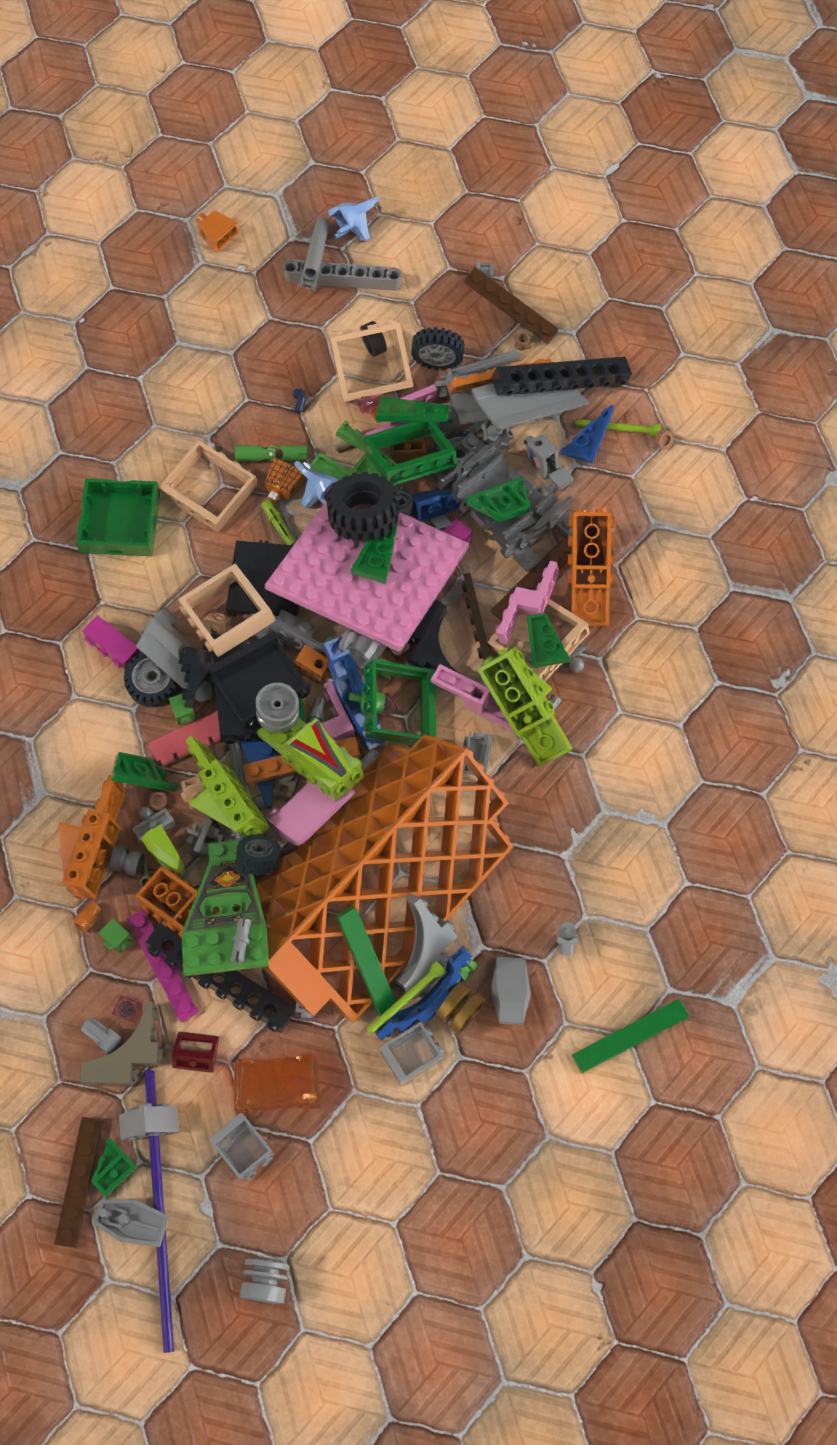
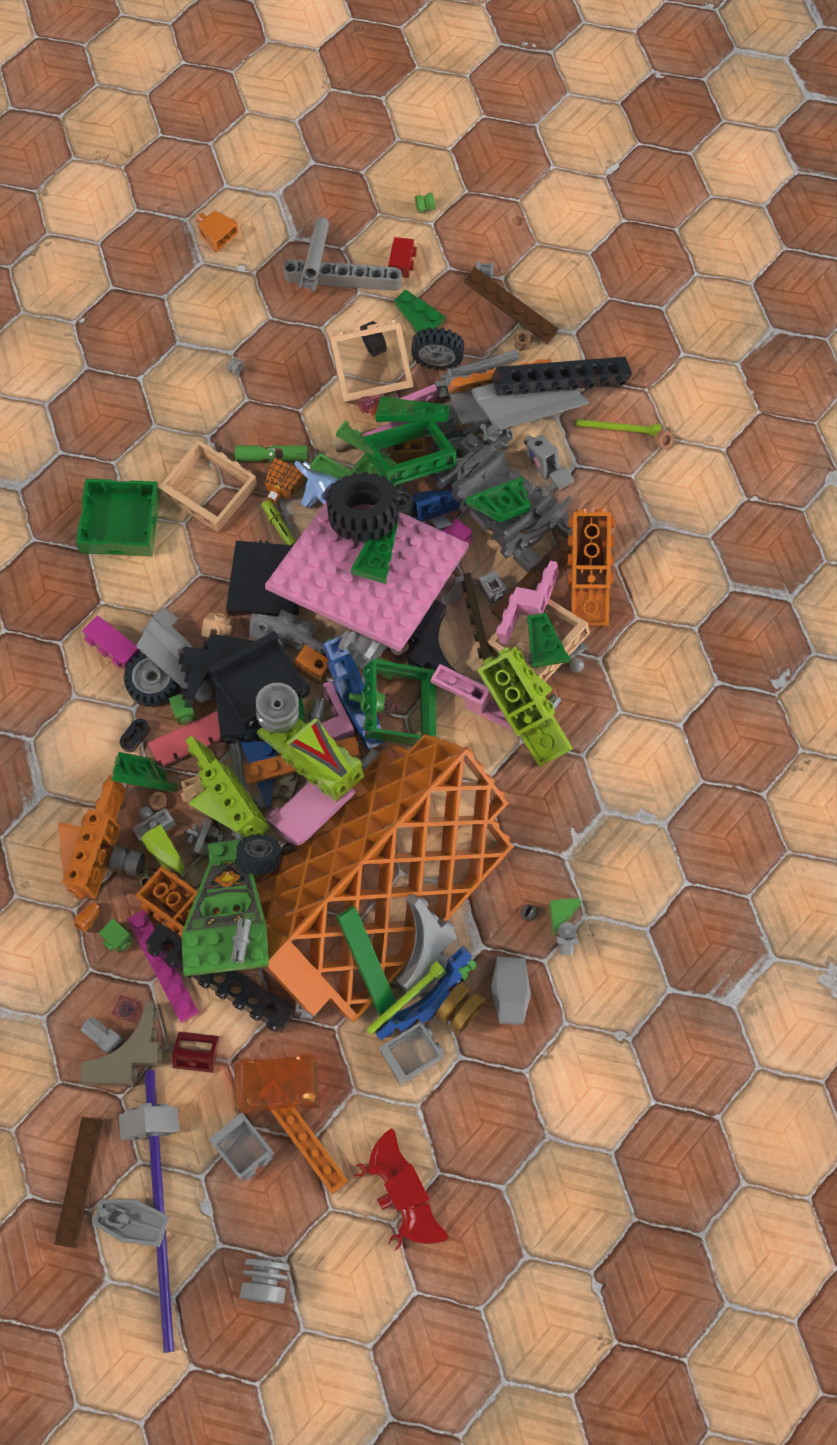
(112, 1168): green wing -> none
(137, 737): none -> black beam
(235, 366): none -> light grey bush
(238, 633): light nougat window -> none
(301, 399): dark blue arm -> none
(311, 1148): none -> orange plate
(352, 217): light blue piece -> none
(402, 255): none -> red brick
(403, 1192): none -> red torso
(418, 312): none -> green wing
(425, 202): none -> bright green wheel
(480, 745): light grey hinge -> none
(496, 594): none -> light grey window
(532, 914): none -> dark grey hinge
(562, 911): none -> bright green slope
(587, 443): blue wing -> none
(630, 1036): green tile -> none

